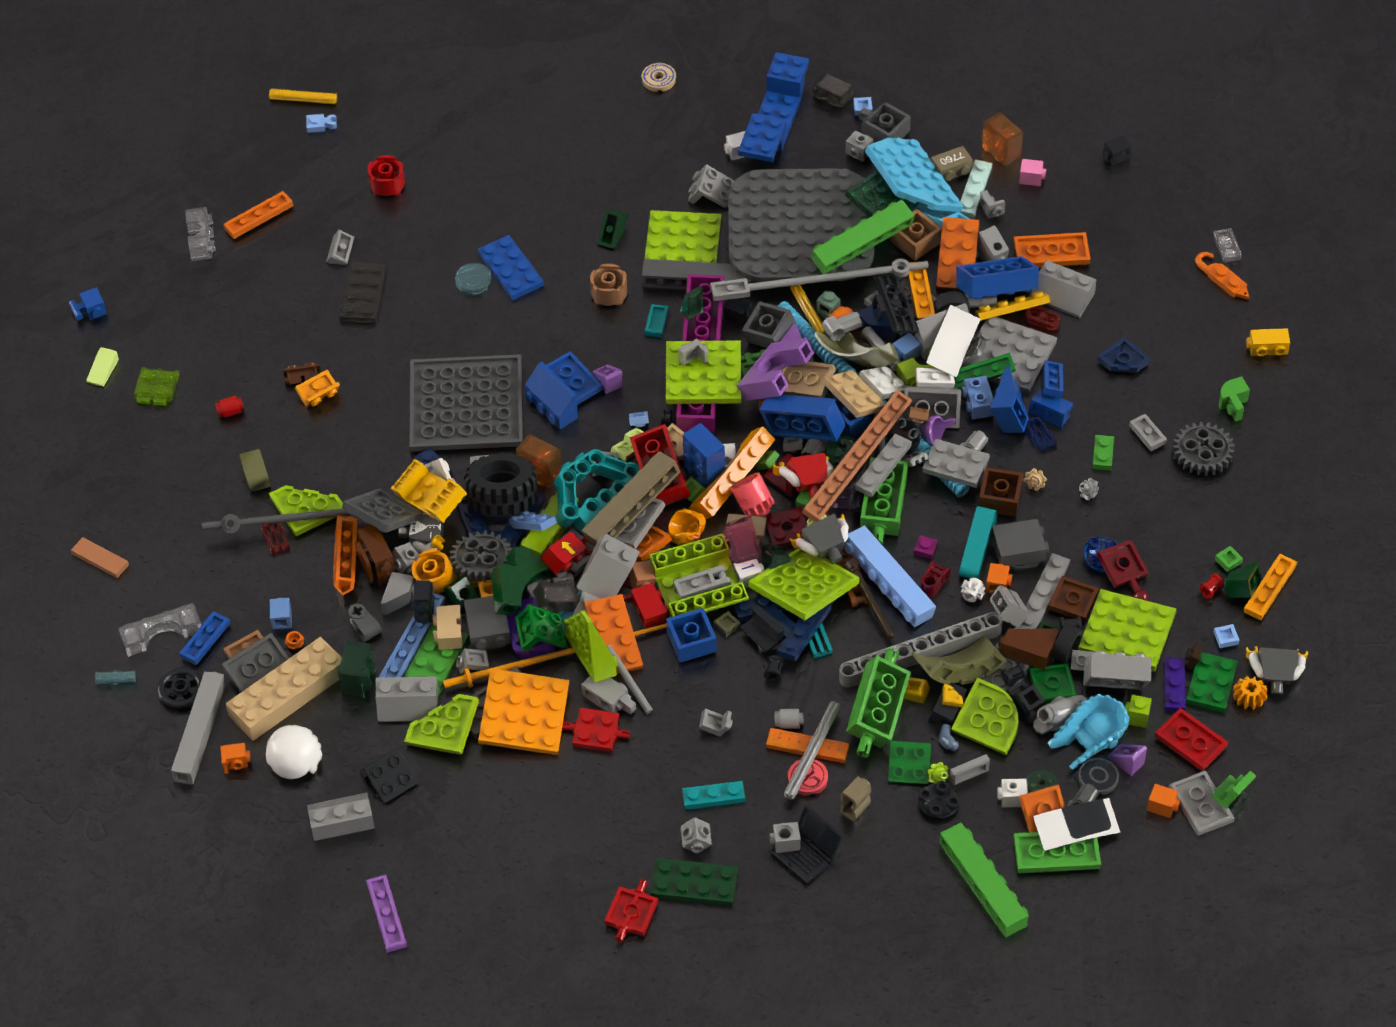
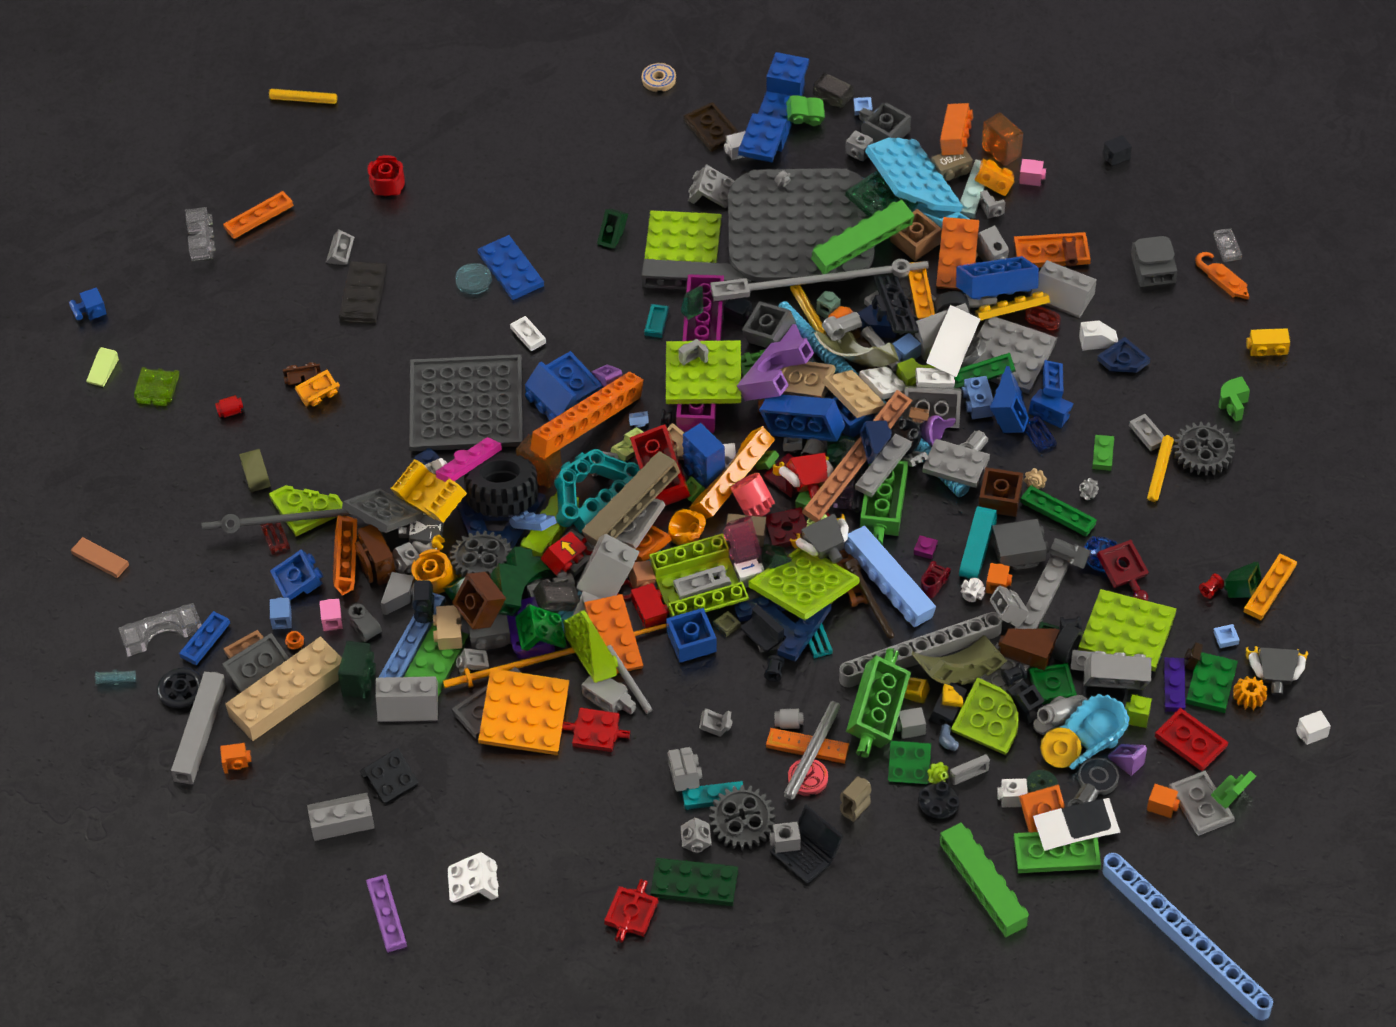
(293, 751): white piece -> none
(297, 575): none -> blue plate
(318, 122): light blue plate -> none
(331, 614): none -> bright pink brick
(445, 726): lime plate -> none
(467, 460): none -> dark pink hinge
(473, 876): none -> white bracket
(479, 600): none -> reddish brown brick
(528, 333): none -> white plate
(586, 415): none -> orange brick
(608, 285): medium nougat brick -> none
(684, 769): none -> light grey brick
(710, 126): none -> dark brown tile
(747, 834): none -> dark grey gear
(782, 179): none -> light grey plate
(805, 110): none -> bright green brick
(874, 438): none -> dark blue slope
(911, 723): none -> light grey brick
(956, 129): none -> orange brick
(995, 177): none -> light orange bracket
(1058, 510): none -> green plate
(1060, 747): none -> yellow tile
(1070, 251): none -> copper bar
(1072, 553): none -> dark grey piece
(1073, 598): reddish brown plate -> none
(1096, 335): none -> white slope
(1154, 261): none -> dark grey brick
(1160, 468): none -> yellow axle
(1188, 944): none -> light blue beam
(1228, 558): bright green plate -> none
(1313, 727): none -> white brick

